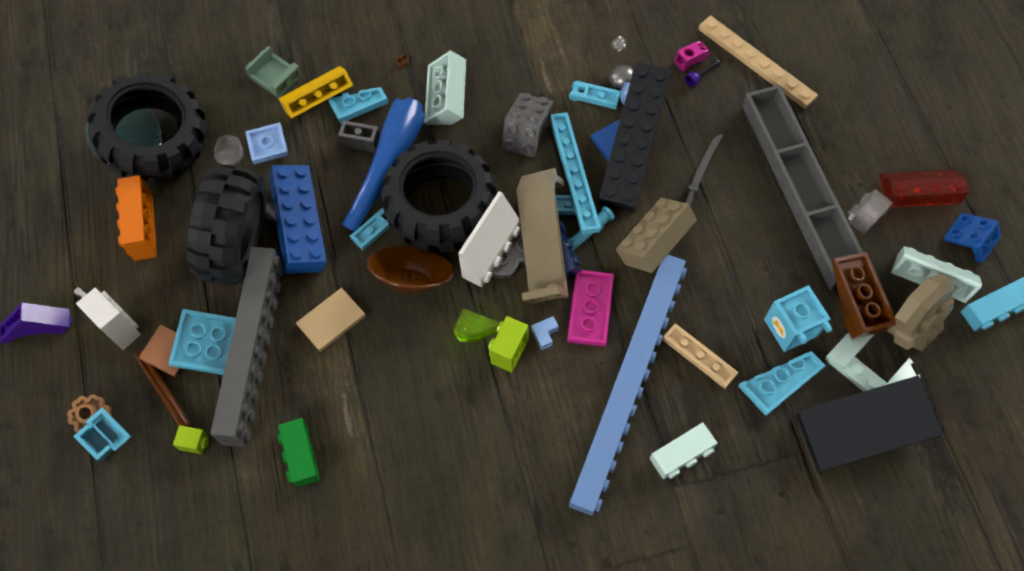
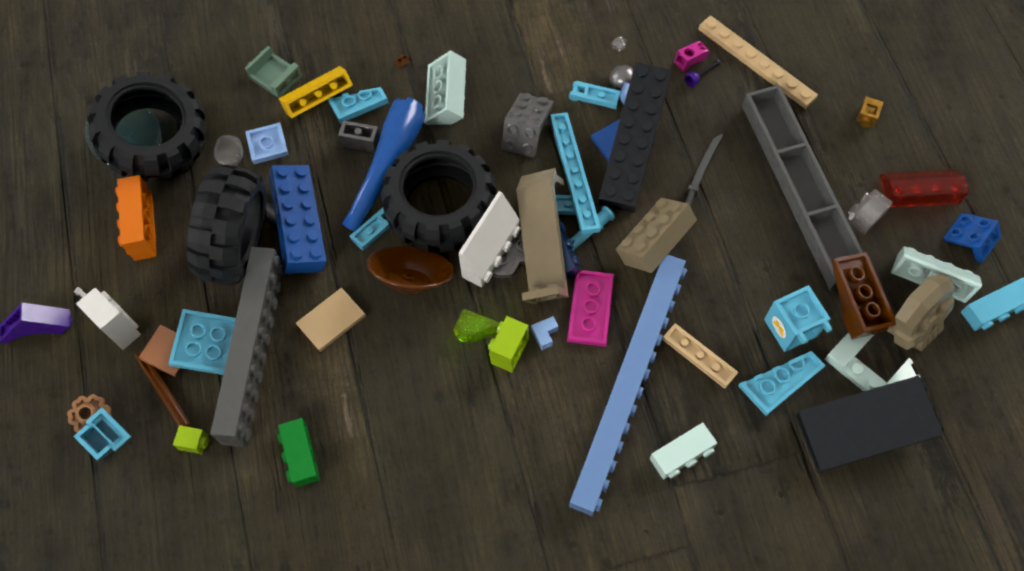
(867, 115): none -> pearl gold brick

